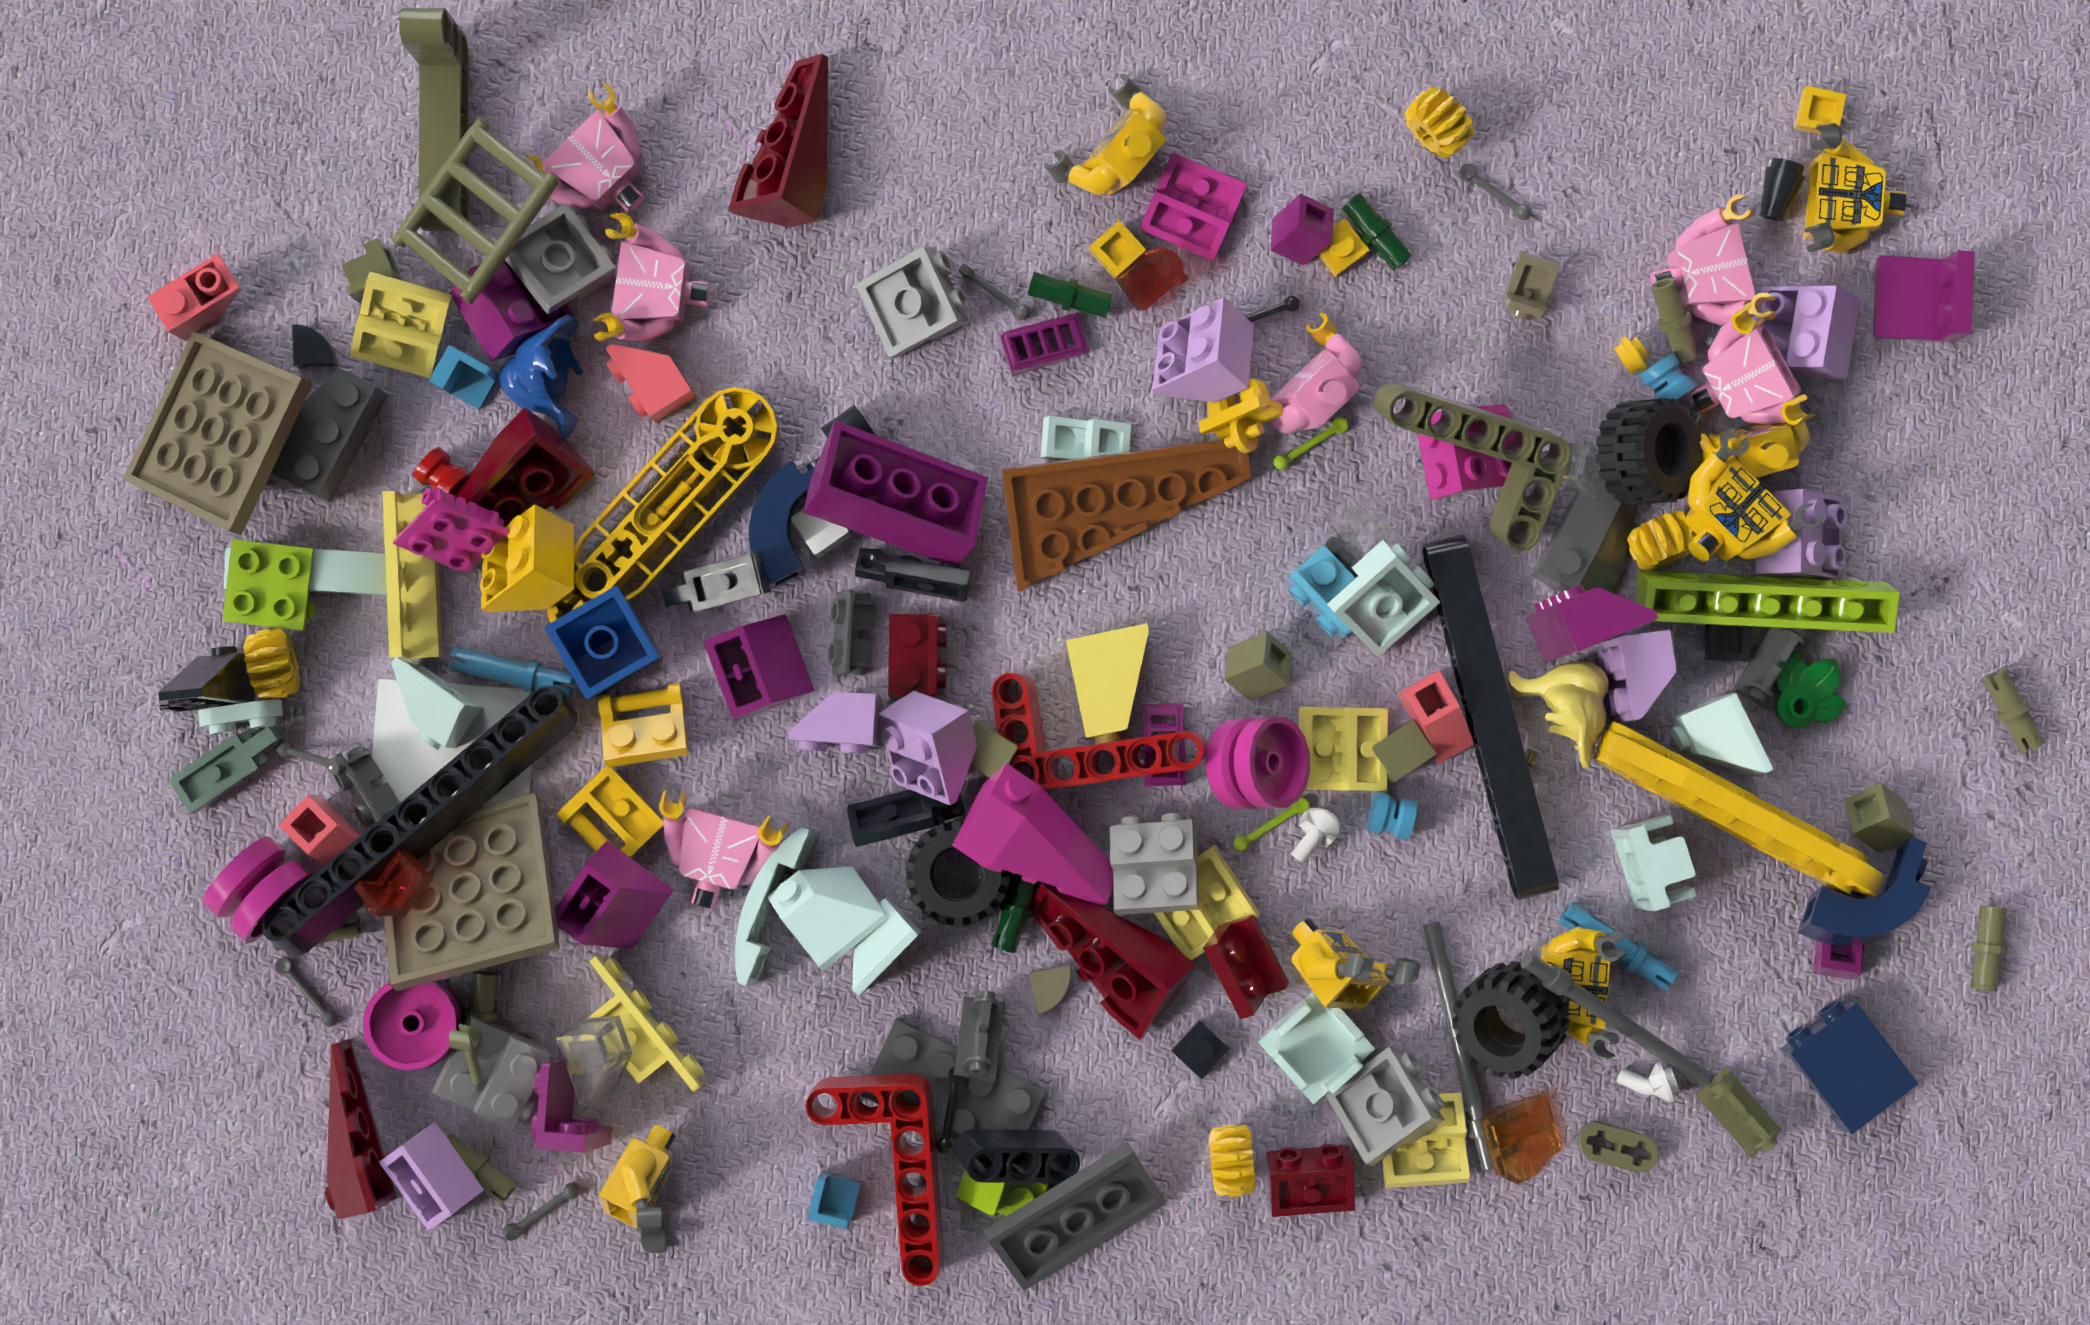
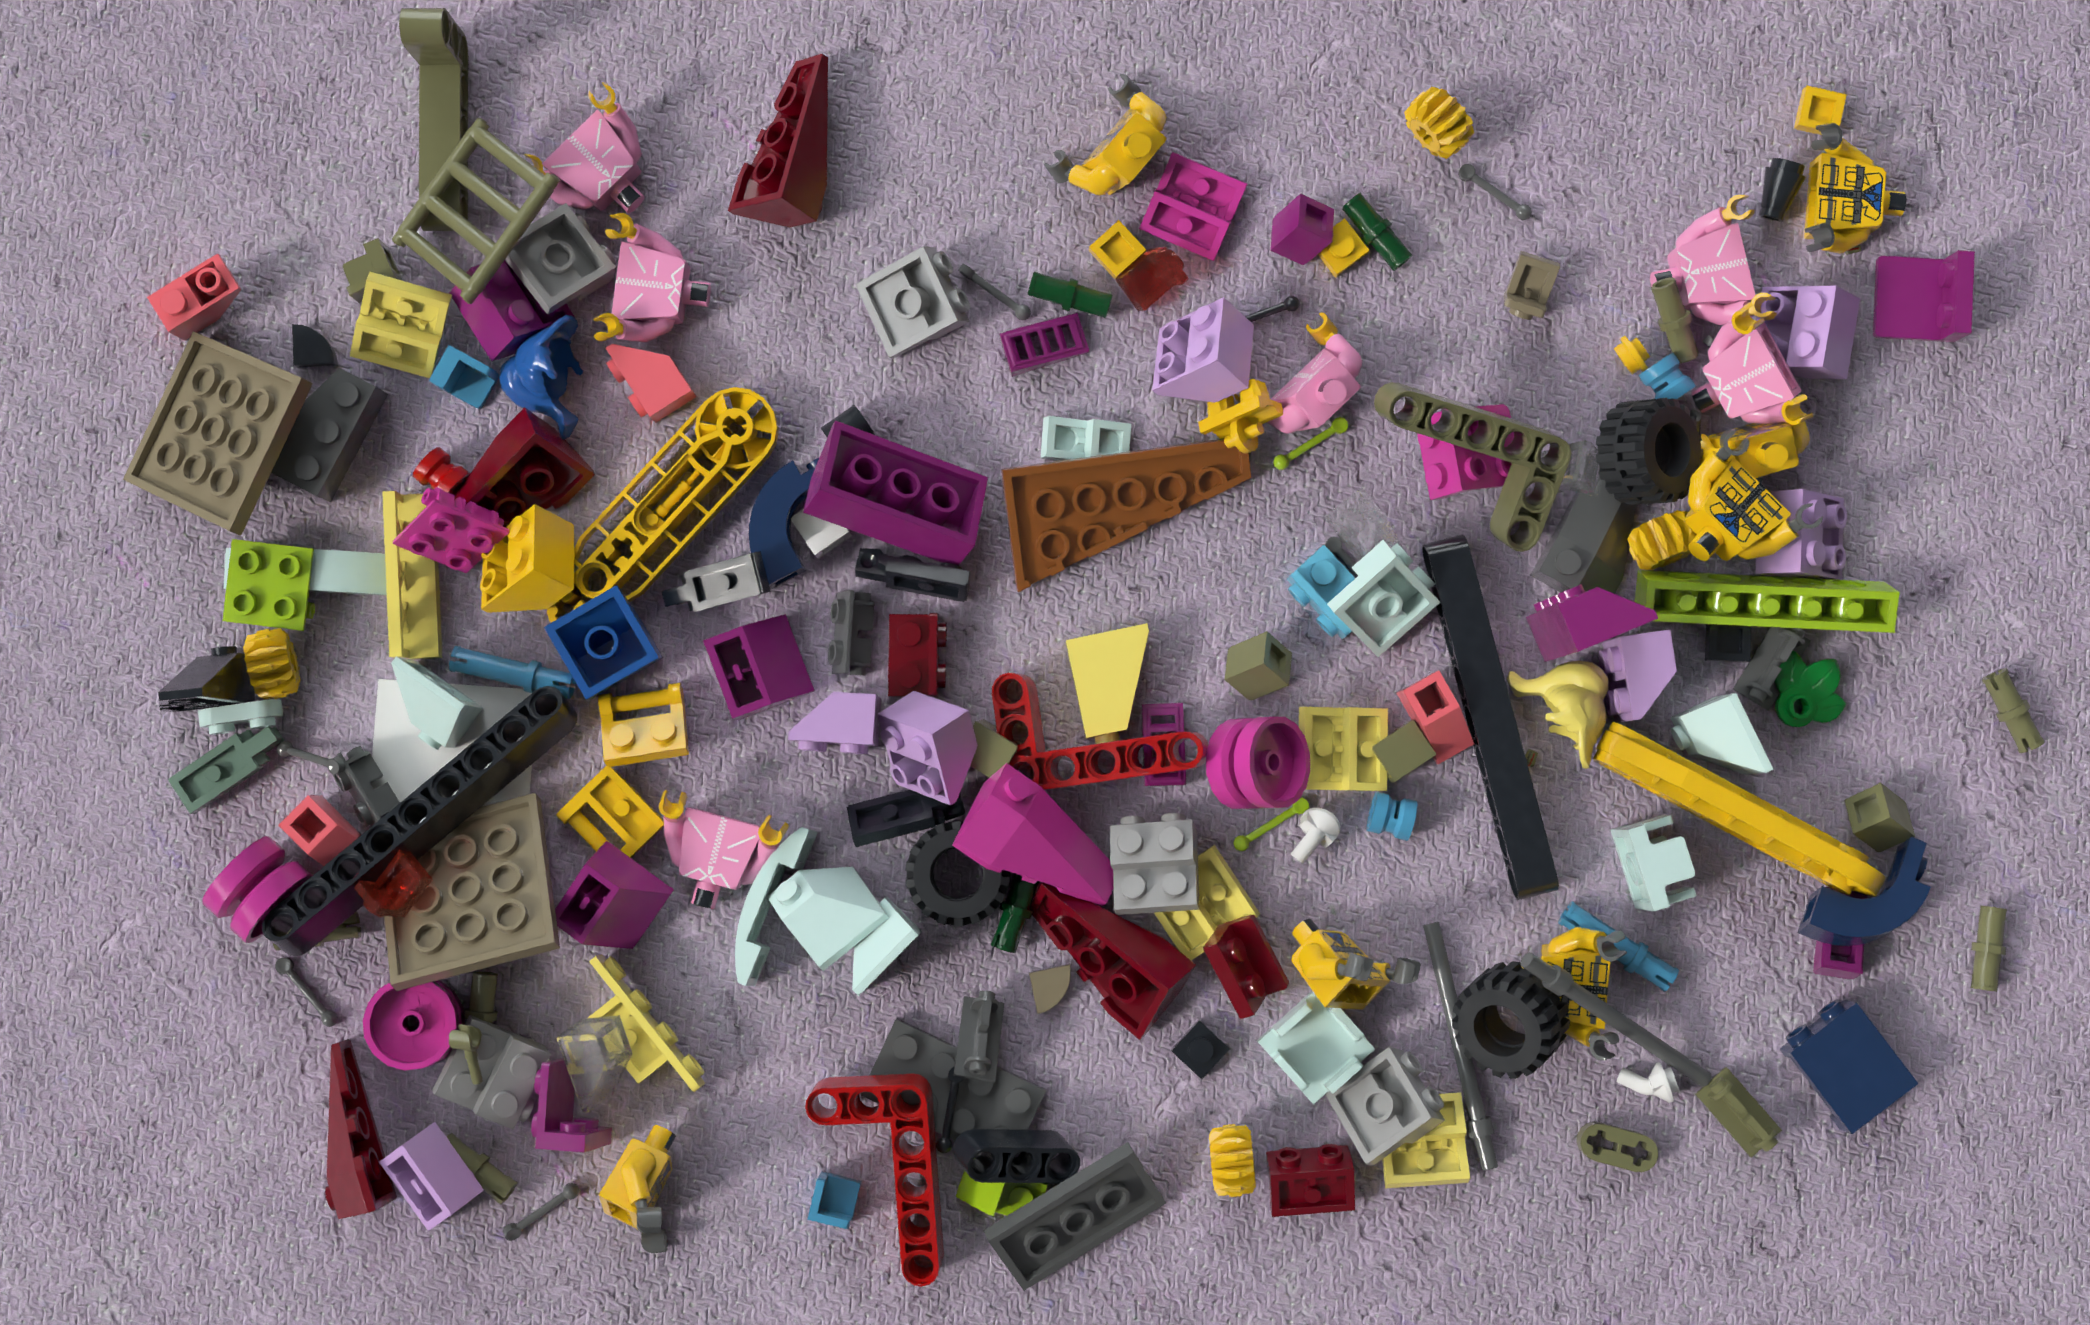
(1521, 1137): clear orange slope -> none

